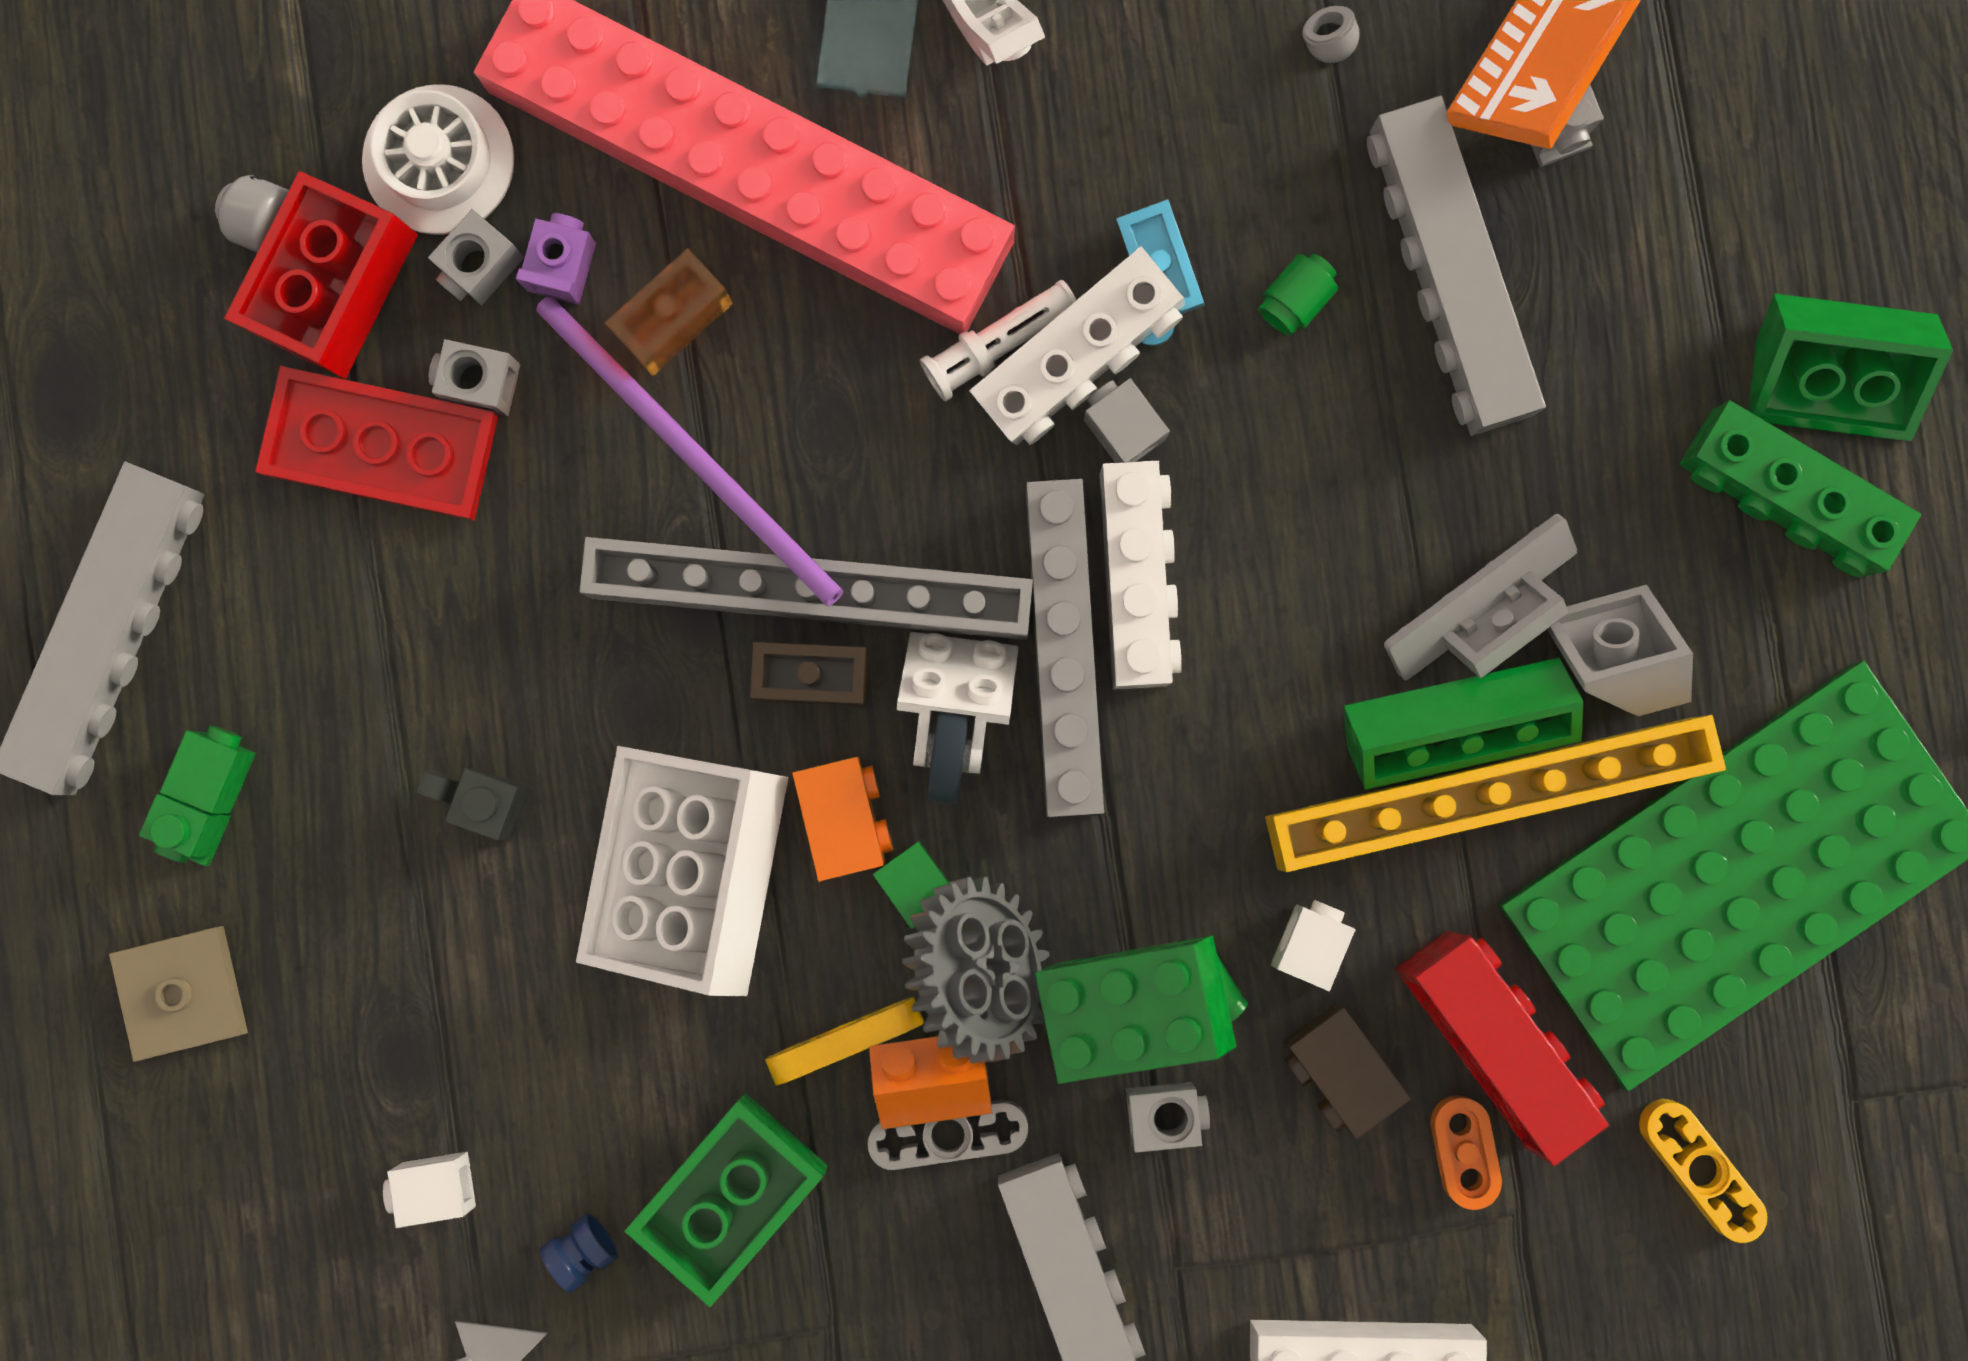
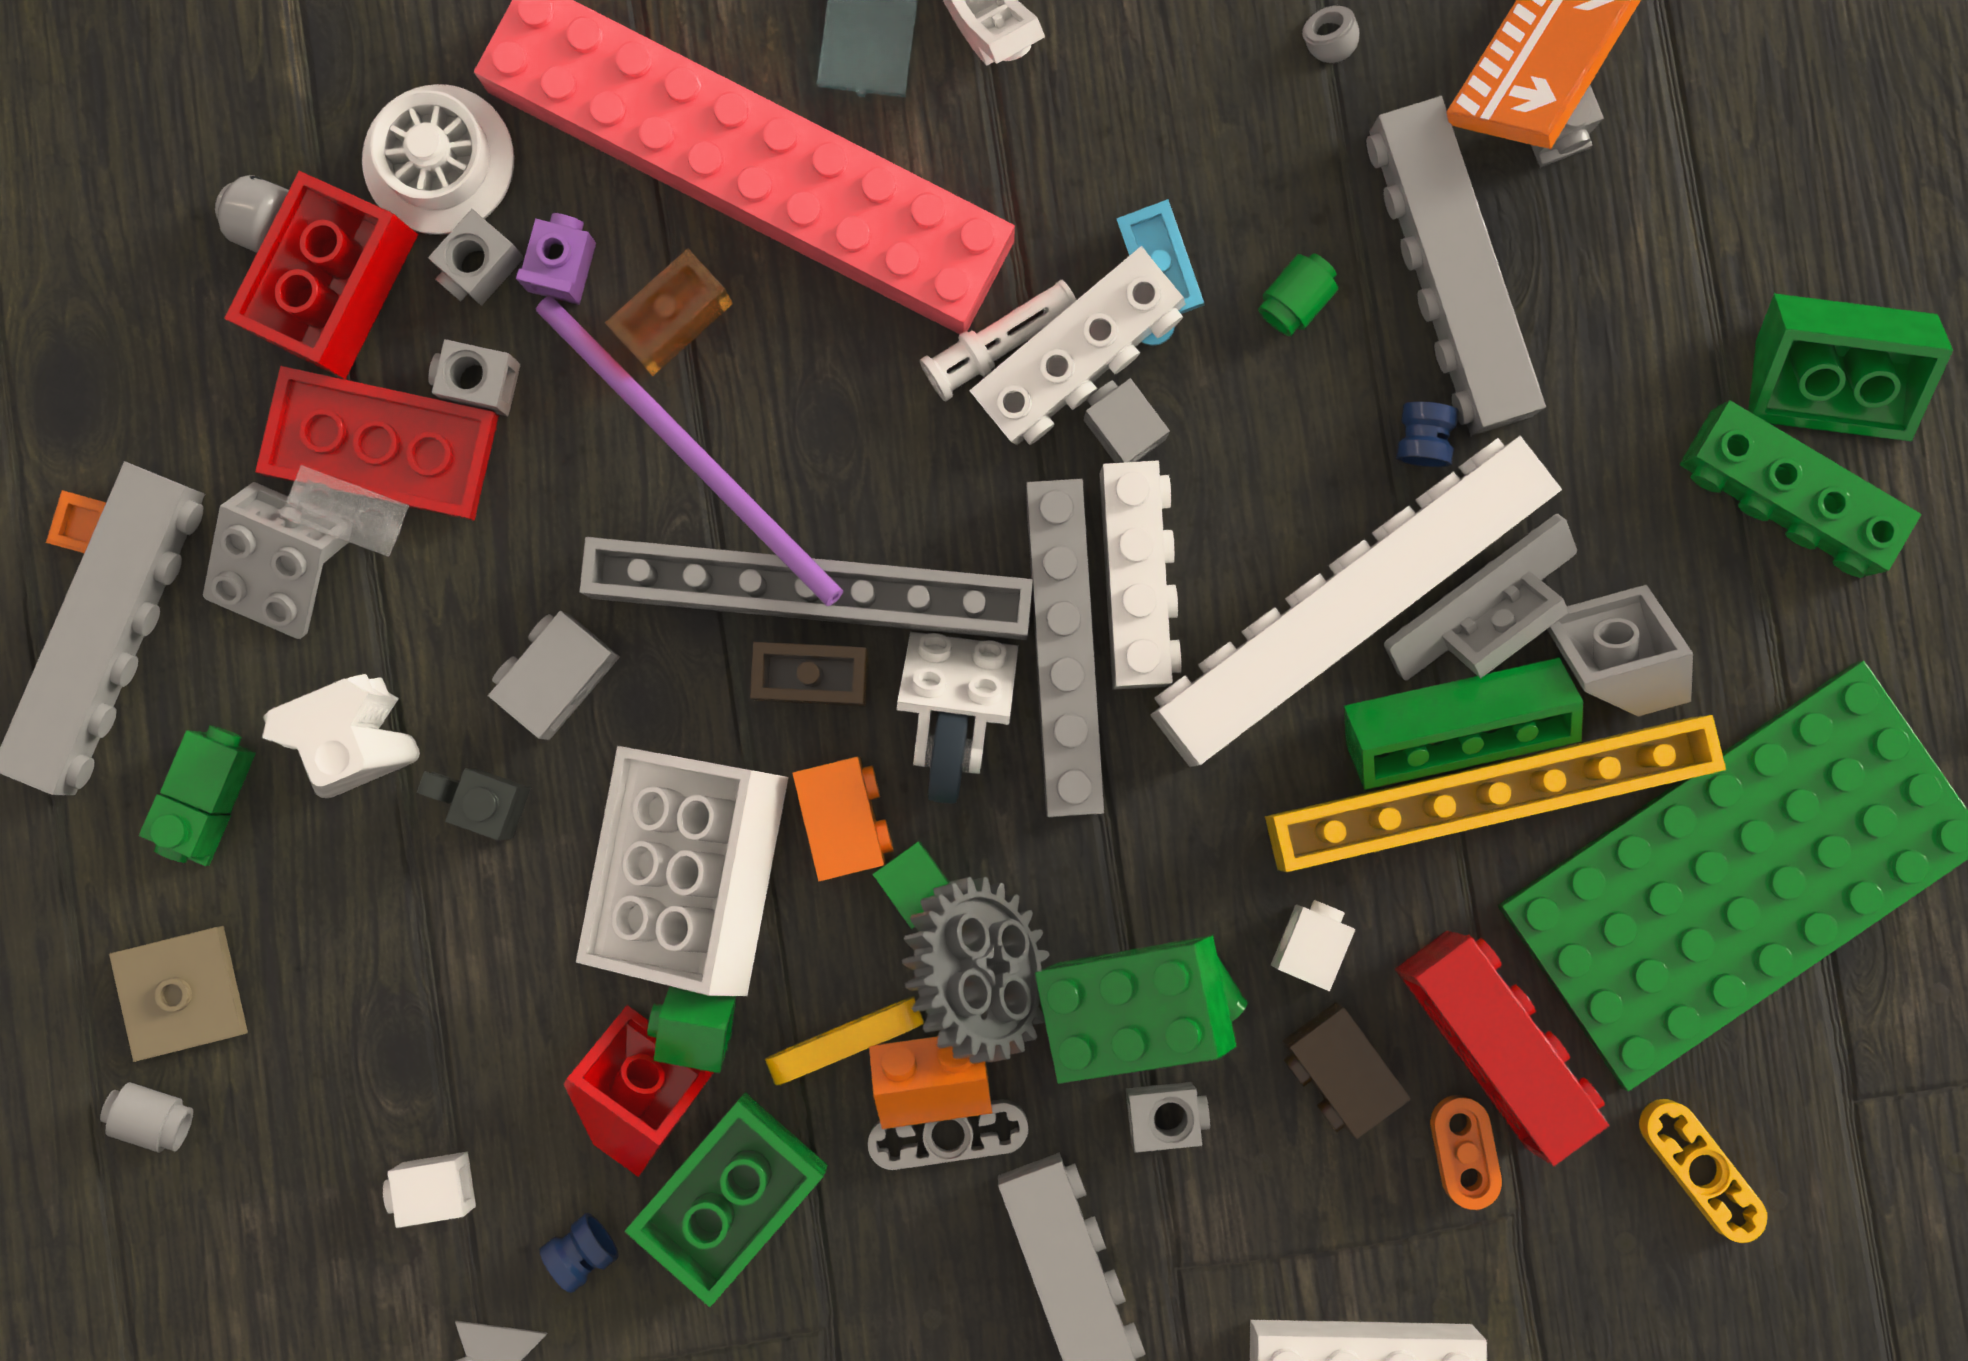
(74, 521): none -> orange tile
(146, 1118): none -> light grey brick
(266, 562): none -> light grey bracket
(341, 734): none -> white piece
(345, 511): none -> clear hinge
(552, 674): none -> light grey brick
(627, 1096): none -> red slope
(692, 1029): none -> green brick
(1363, 595): none -> white brick
(1427, 434): none -> dark blue wheel

